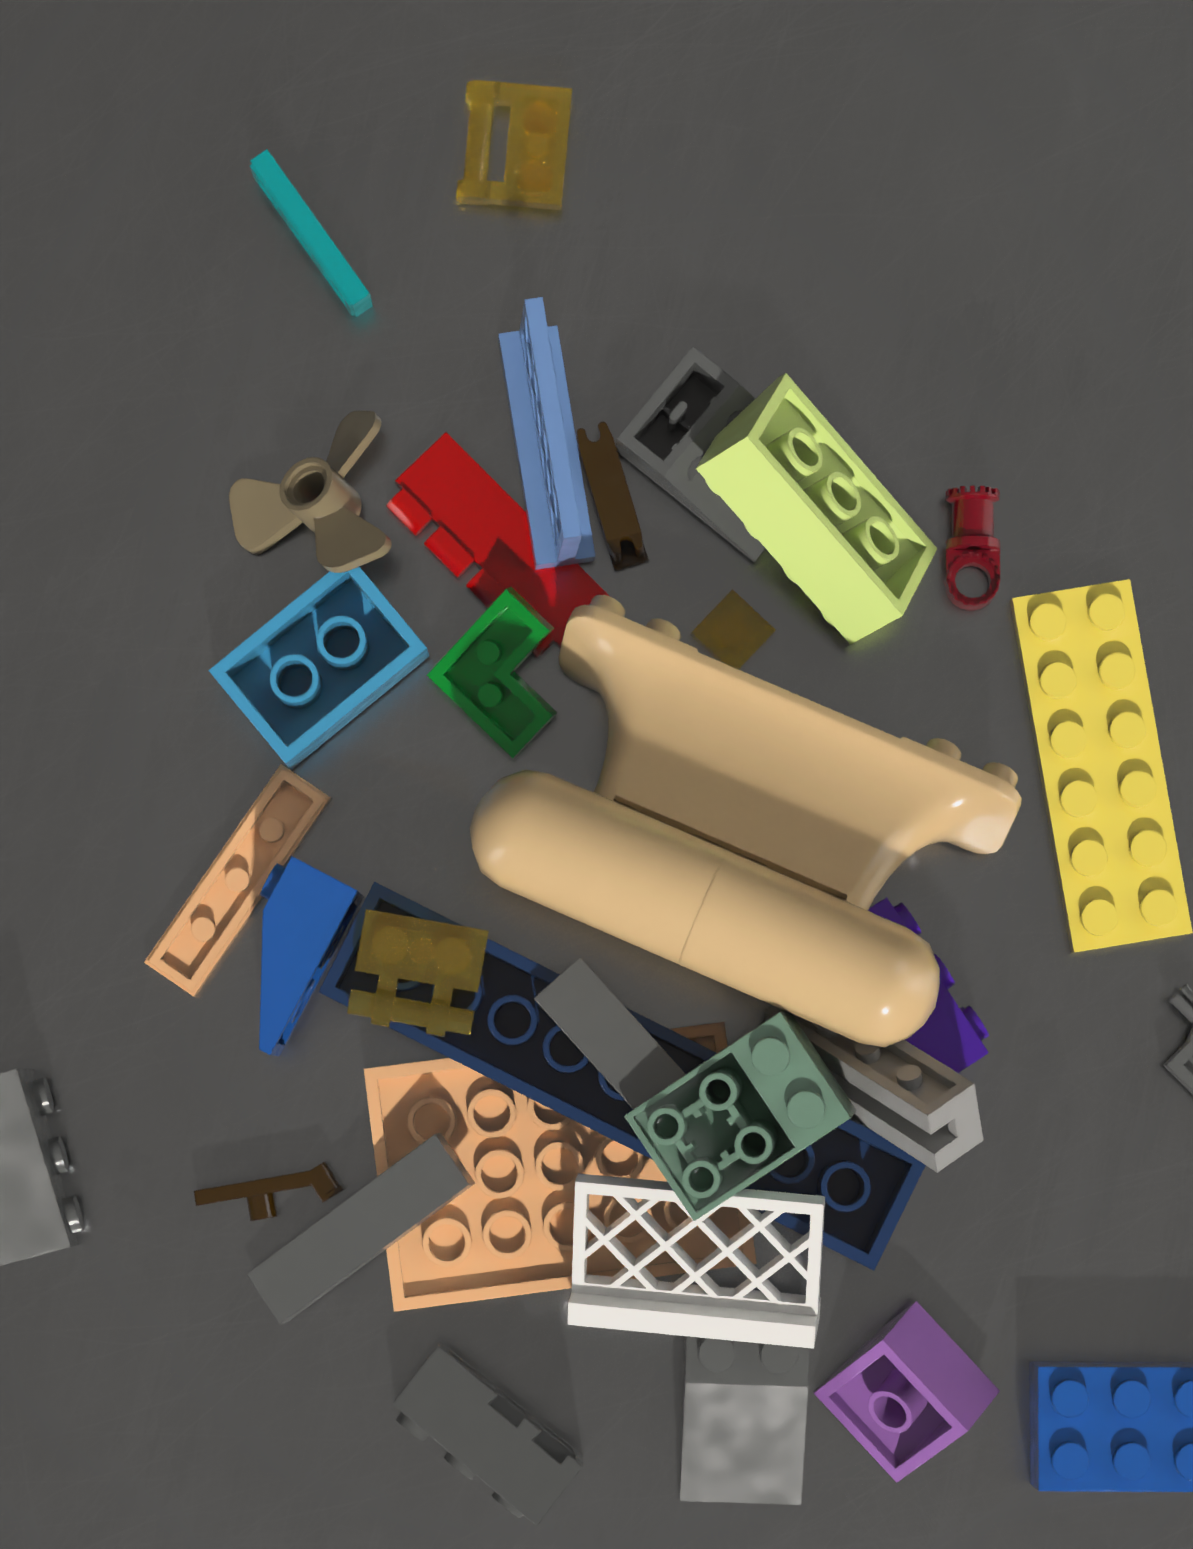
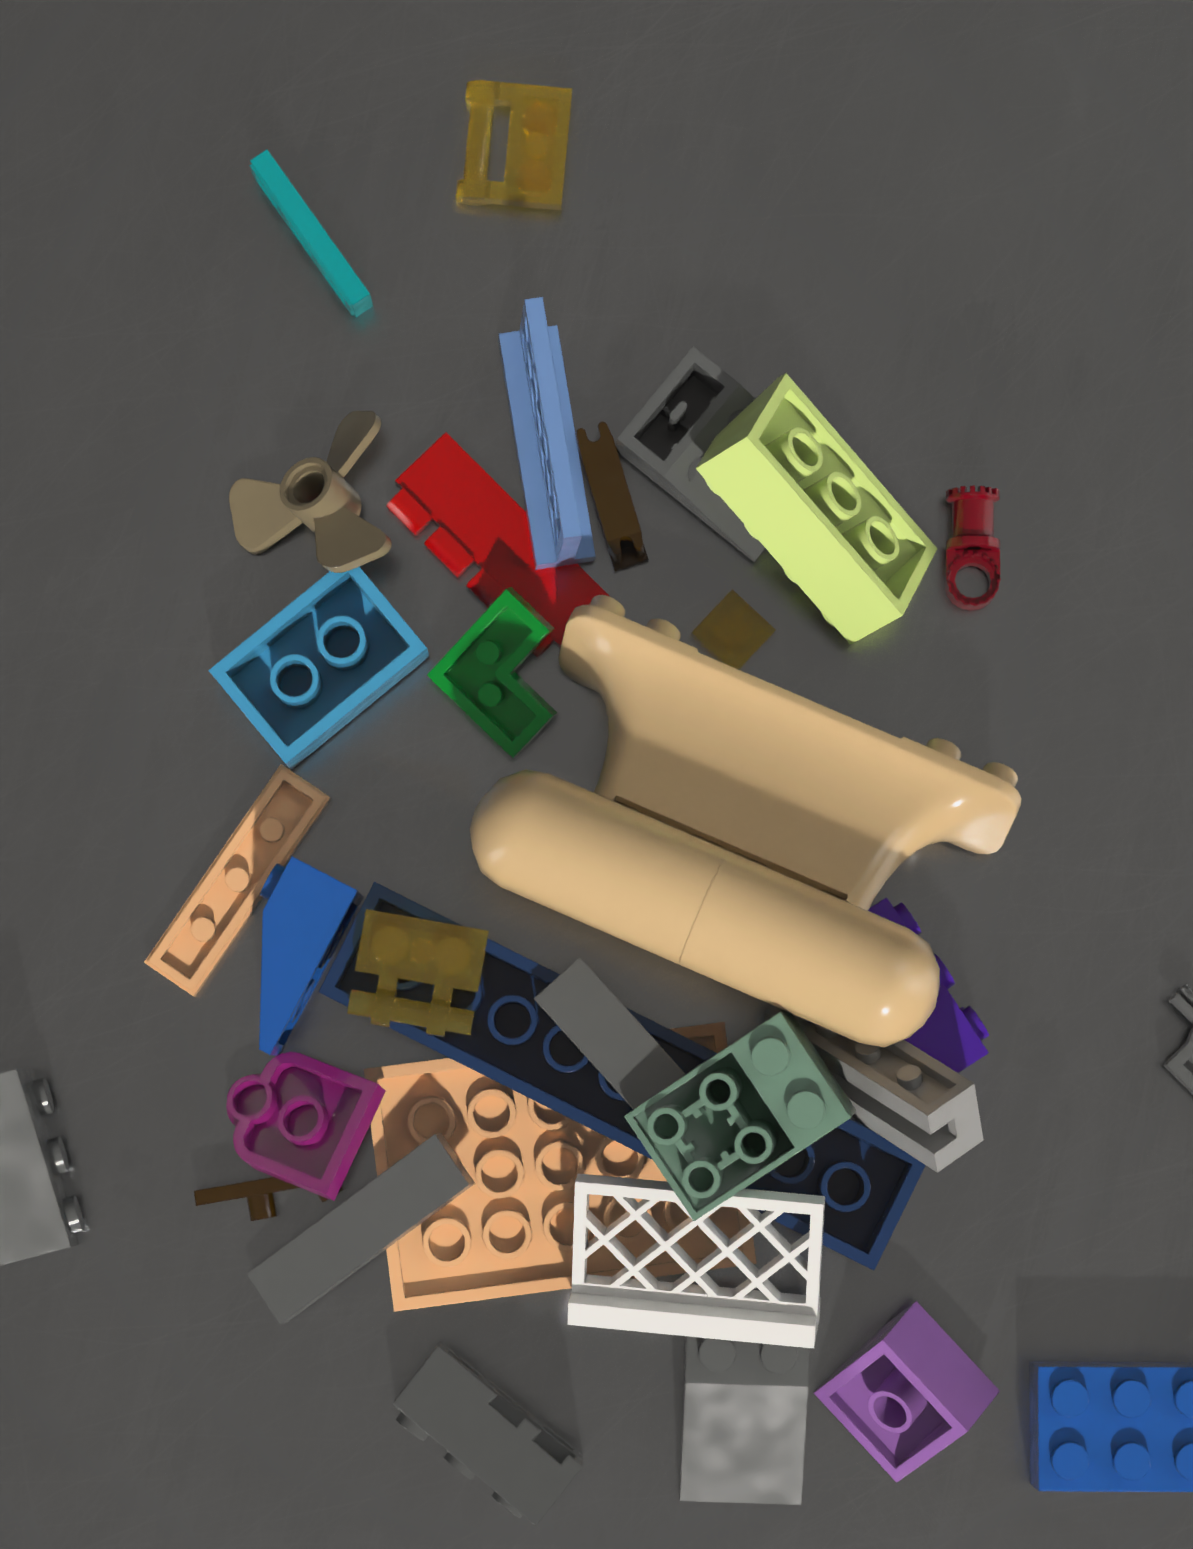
(302, 1120): none -> magenta plate
(1100, 766): light yellow plate -> none

